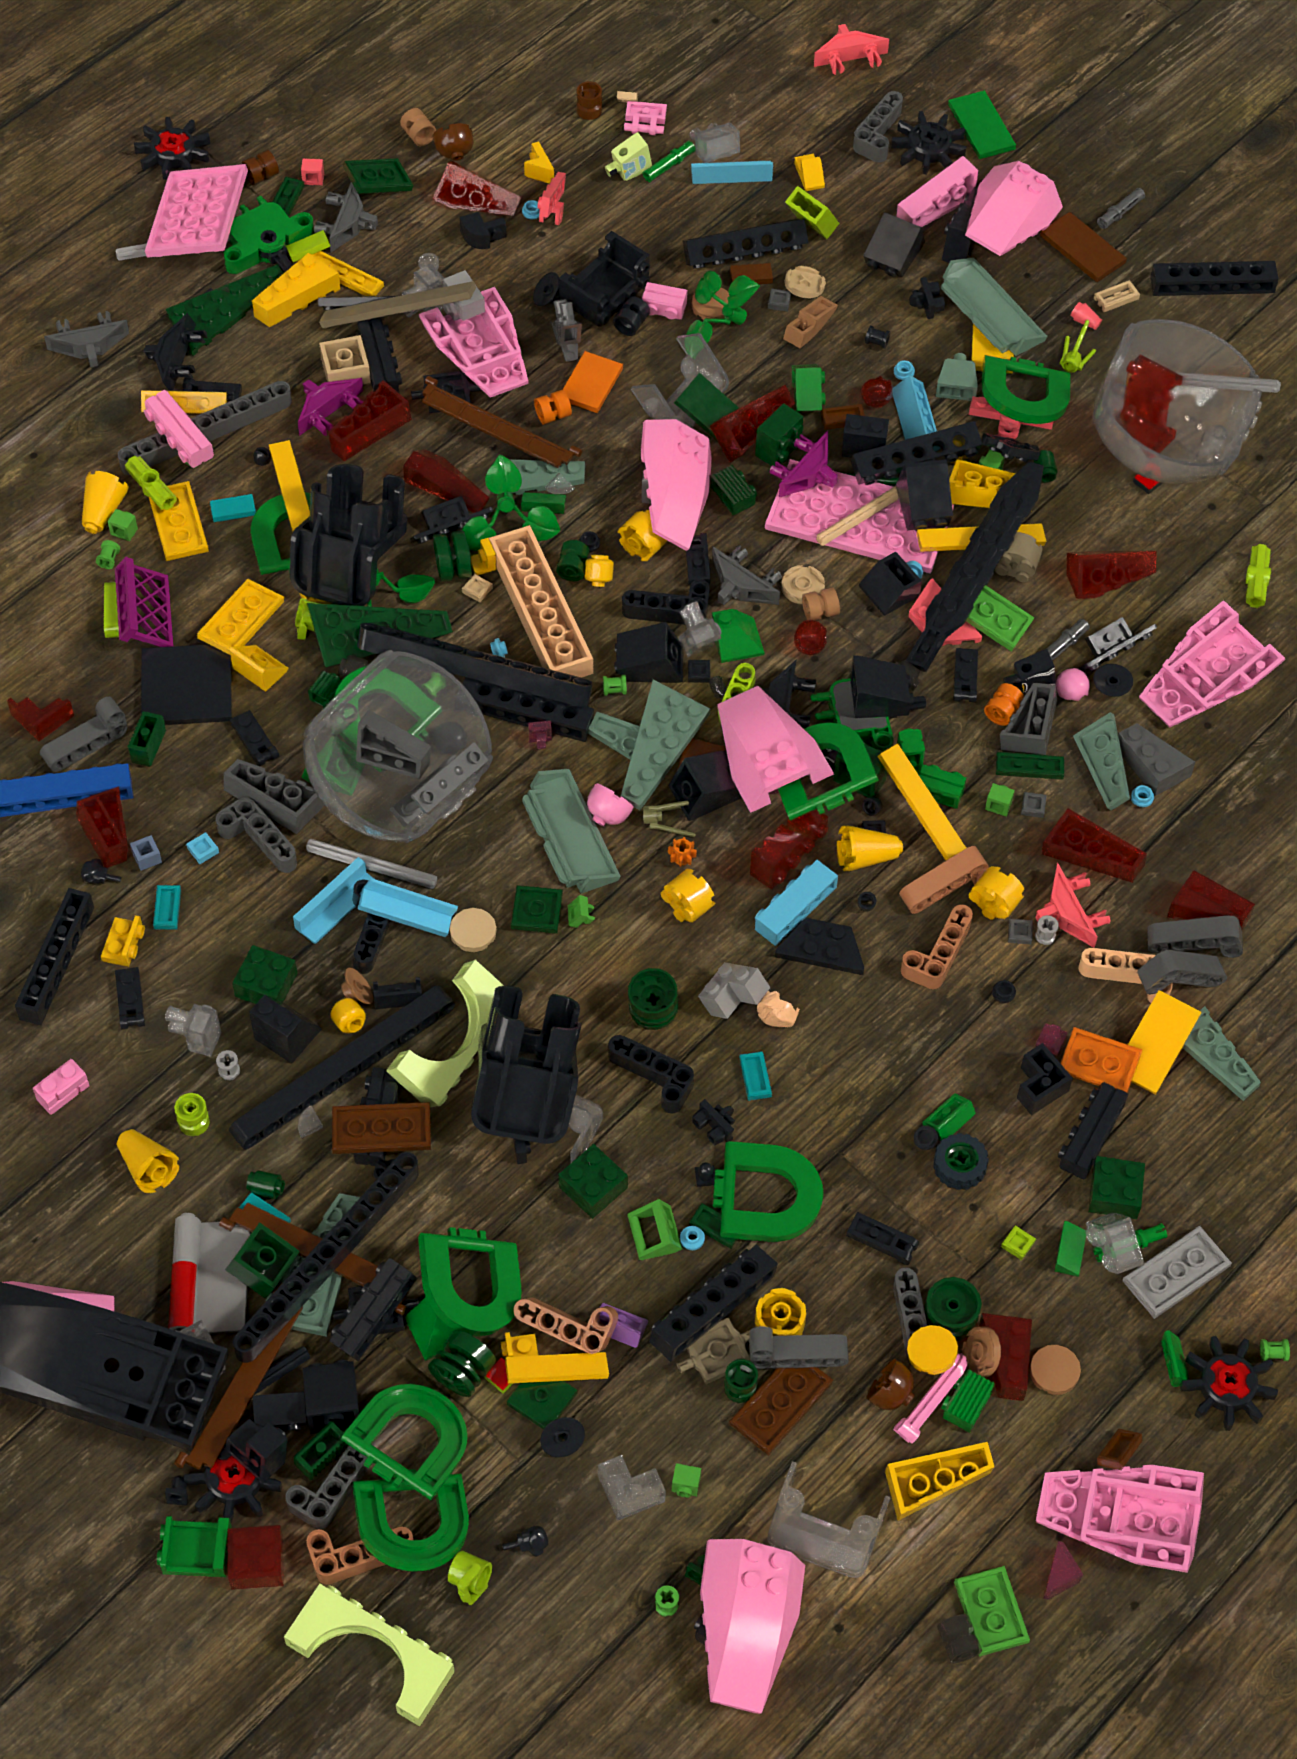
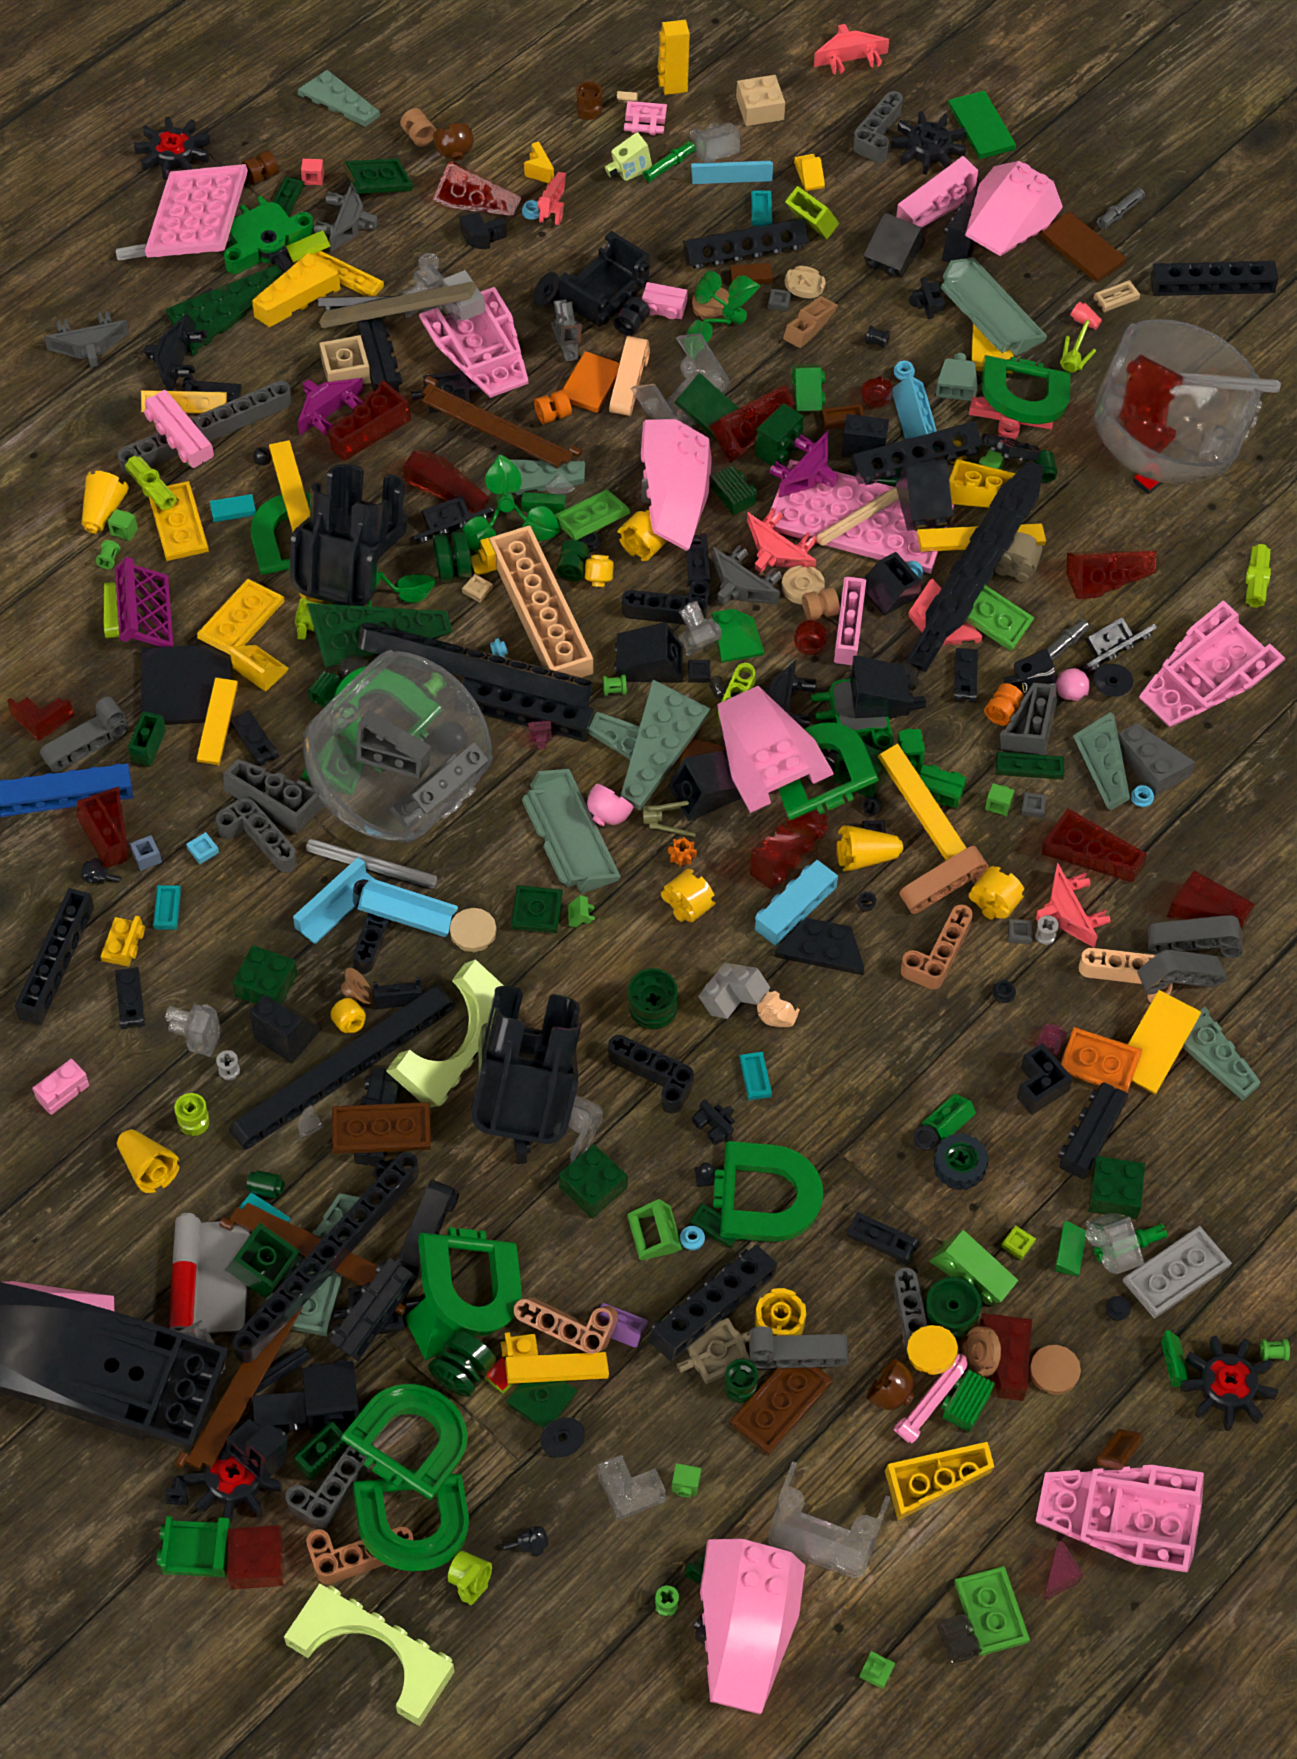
(217, 721): none -> yellow tile
(340, 98): none -> sand green wing
(429, 1218): none -> black beam
(591, 514): none -> bright green tile
(633, 359): none -> light nougat beam
(673, 57): none -> yellow wedge
(760, 100): none -> tan brick
(761, 208): none -> teal tile
(776, 549): none -> coral connector
(850, 620): none -> bright pink brick
(877, 1670): none -> bright green tile
(966, 1259): none -> bright green wedge
(1118, 1308): none -> black plate

